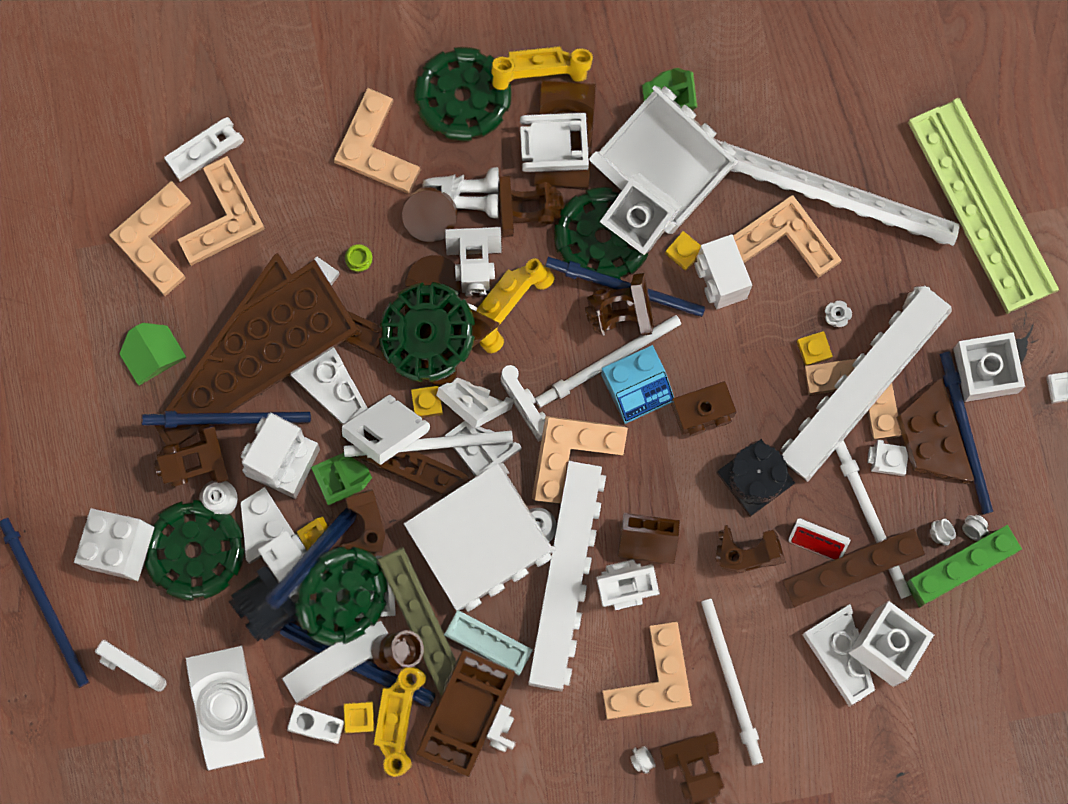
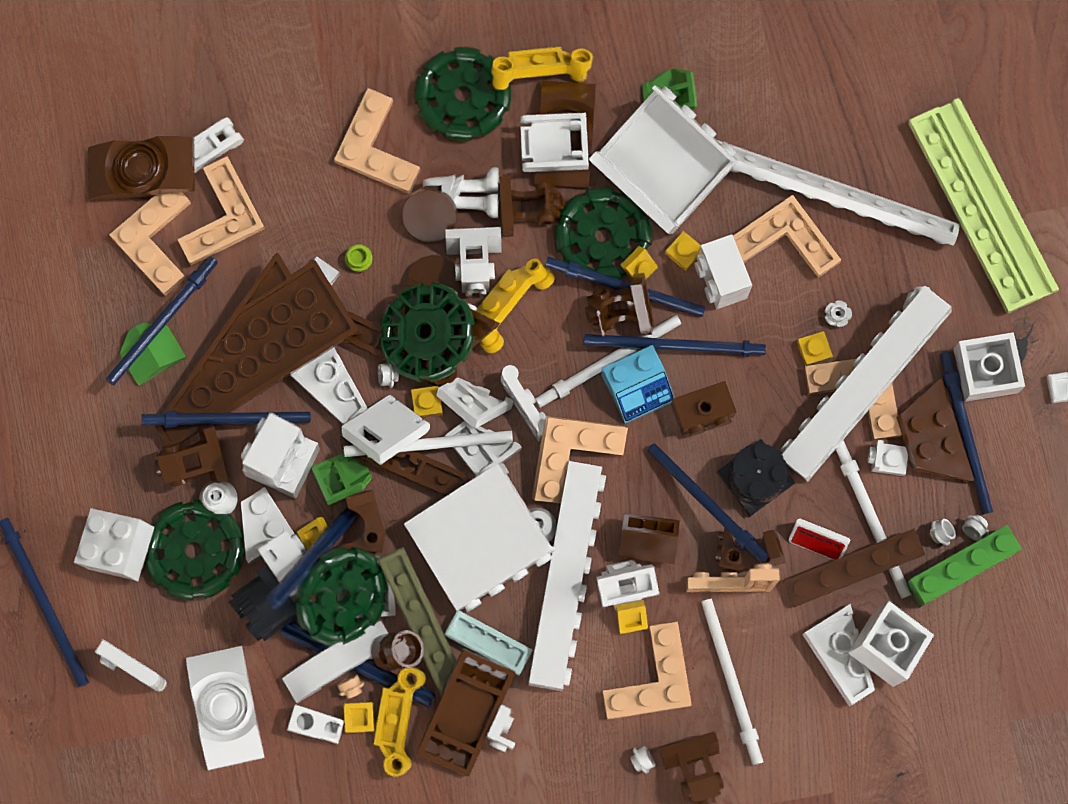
(141, 168): none -> reddish brown slope
(195, 281): none -> dark blue bar
(350, 686): none -> light nougat plate
(387, 375): none -> white plate
(631, 616): none -> yellow plate
(639, 262): none -> yellow plate
(641, 213): white brick -> none
(743, 538): none -> dark blue bar
(744, 348): none -> dark blue bar
(759, 579): none -> light nougat plate

